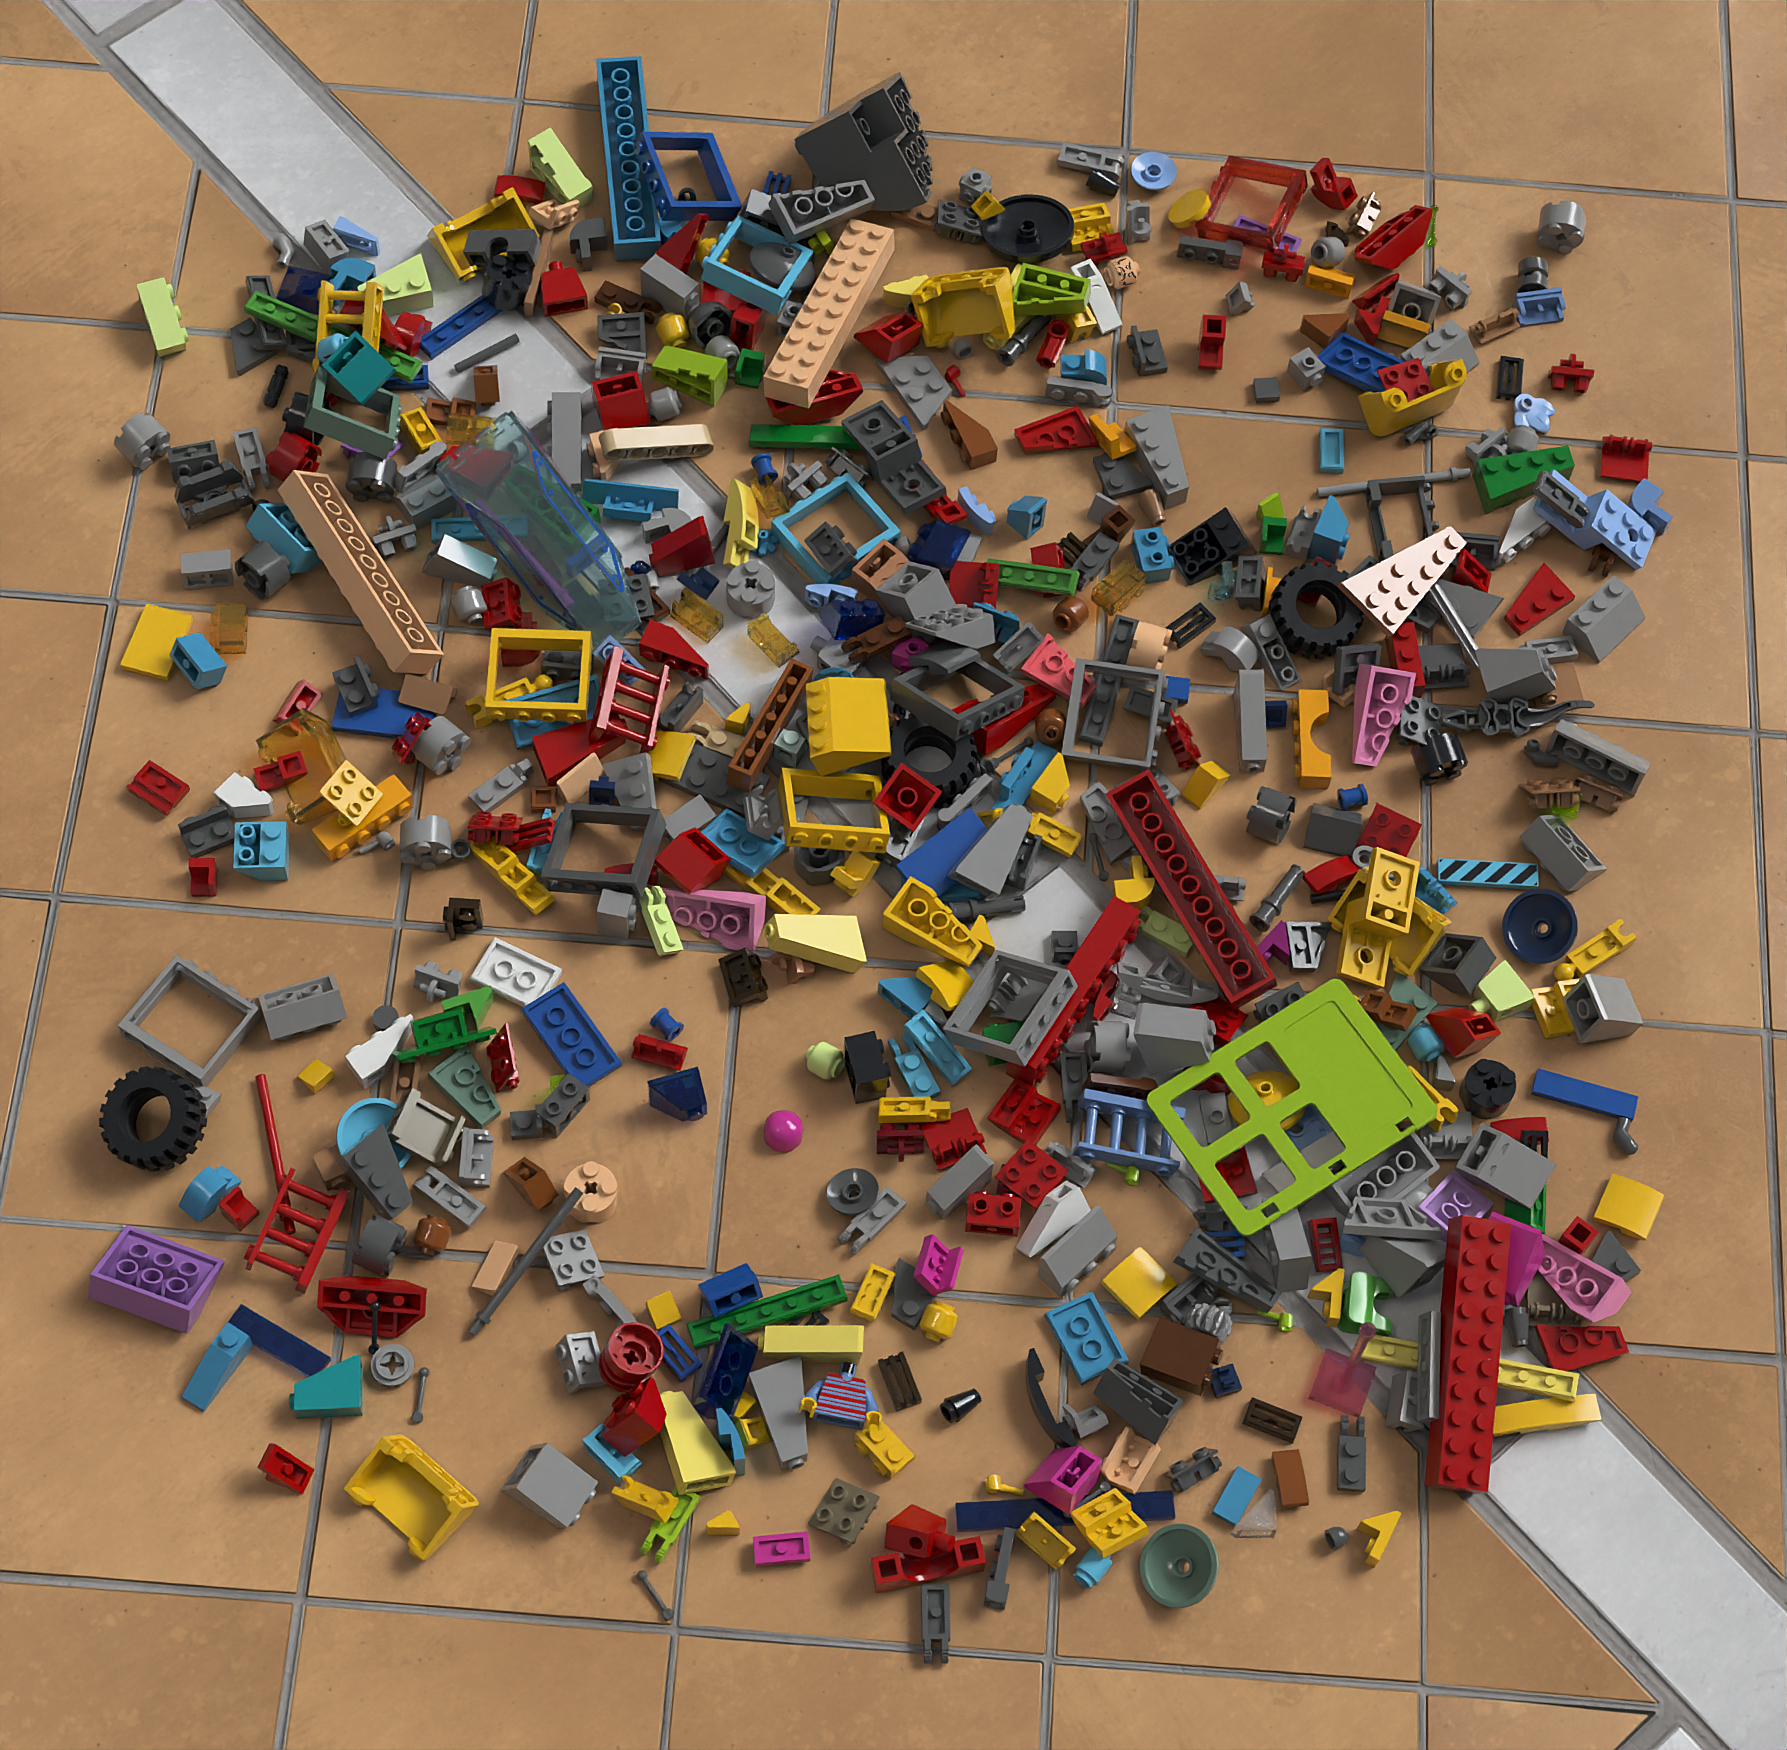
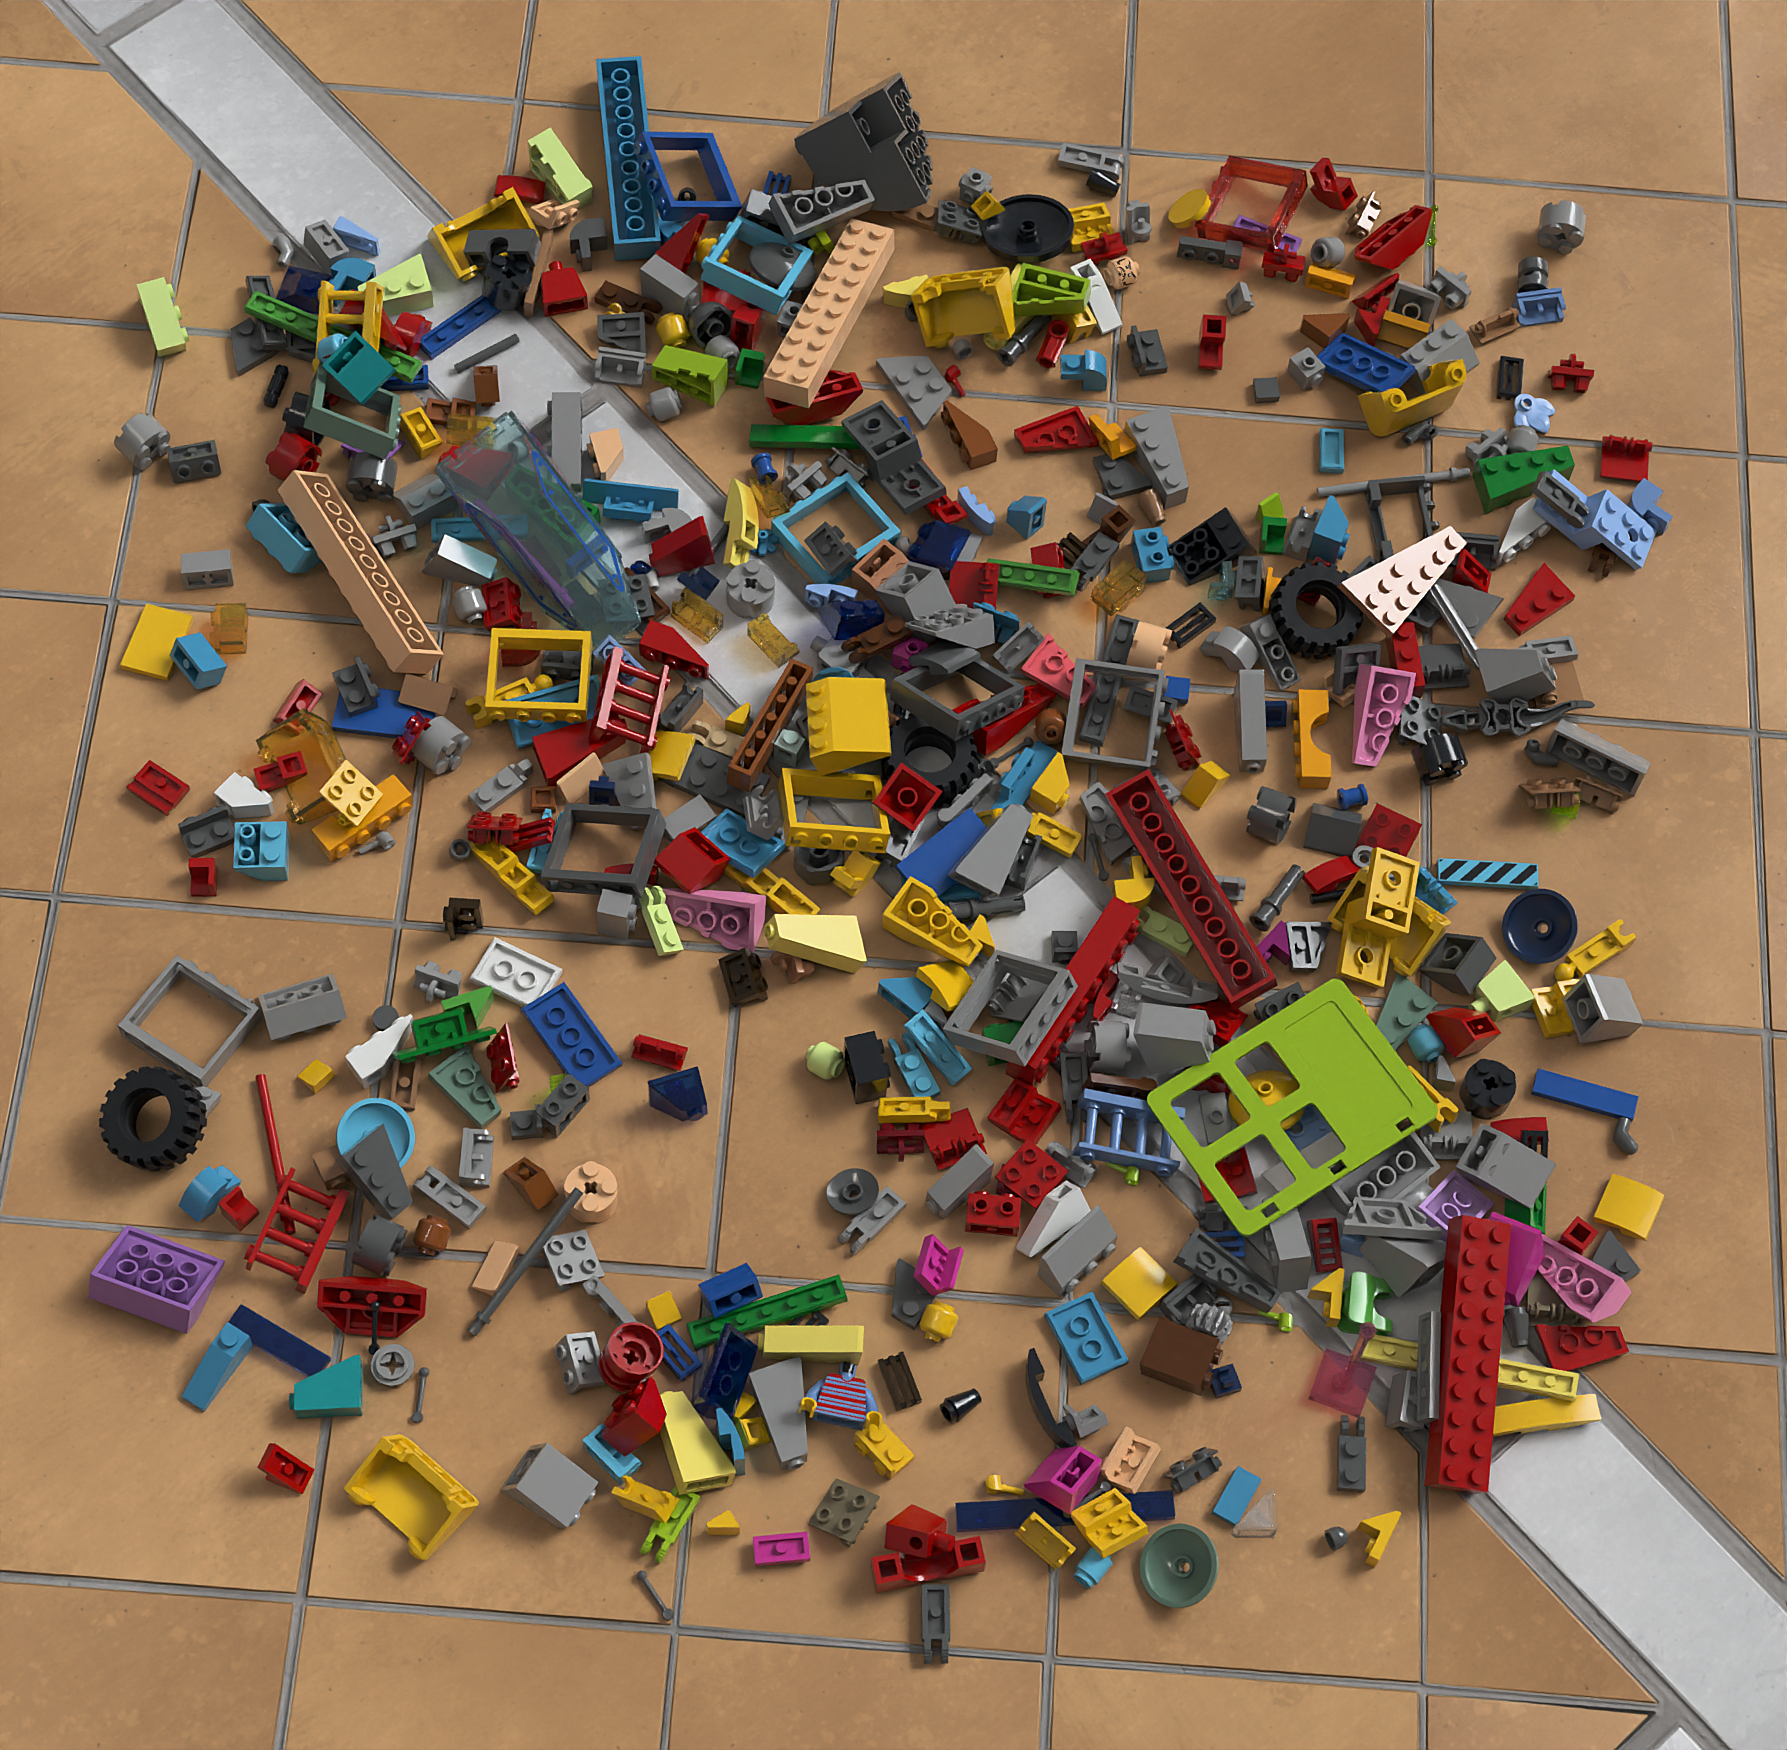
(211, 492): dark grey piece -> none
(251, 456): light grey hinge -> none
(263, 570): dark grey brick -> none
(420, 467): light grey hinge -> none
(424, 1129): panel -> none
(425, 841): light grey brick -> none
(620, 402): red slope -> none
(656, 442): tan beam -> none
(666, 1024): blue bush -> none
(783, 1131): dark pink hair -> none
(872, 1292): yellow plate -> none
(891, 335): red slope -> none
(998, 1590): dark grey plate -> none
(1070, 614): dark orange head -> none
(1078, 390): light grey hinge -> none
(1138, 1400): dark grey wedge -> none
(1153, 164): light blue dish -> none
(1271, 1420): dark brown tile -> none
(1290, 1478): dark orange slope -> none
(1333, 230): dark brown tile -> none
(1386, 1011): dark orange slope -> none
(1408, 377): red hinge -> none
(1562, 852): light grey slope -> none
(1604, 619): light grey slope -> none

